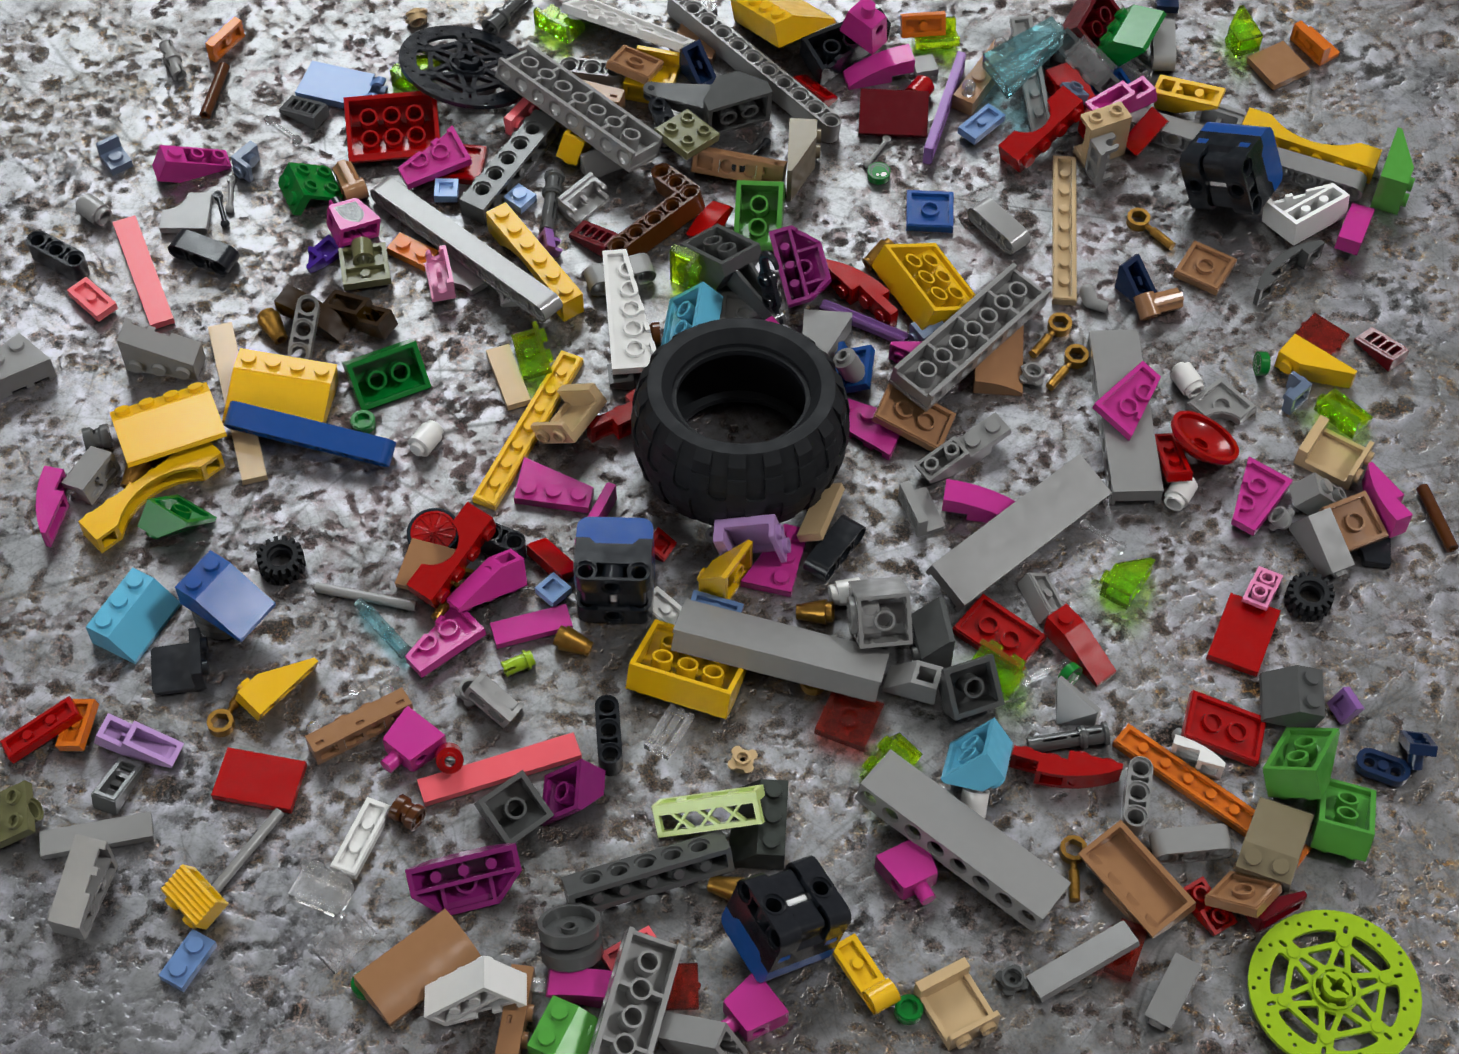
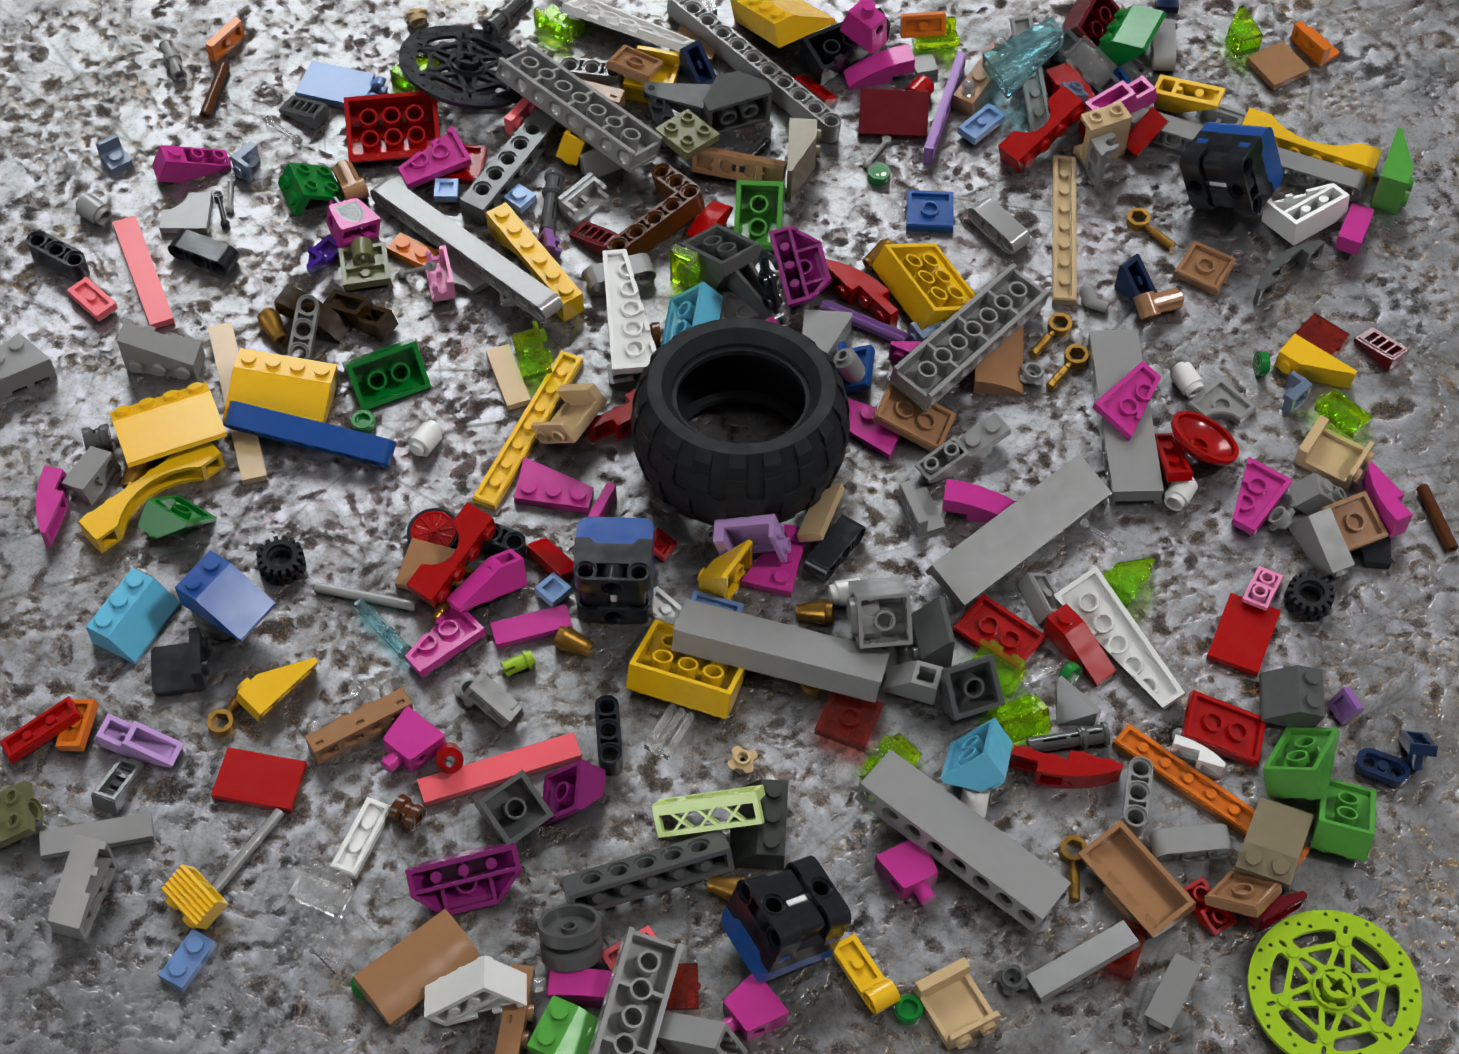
(430, 266): none -> light grey hinge
(1022, 717): none -> clear neon green bracket
(1120, 635): none -> white wing

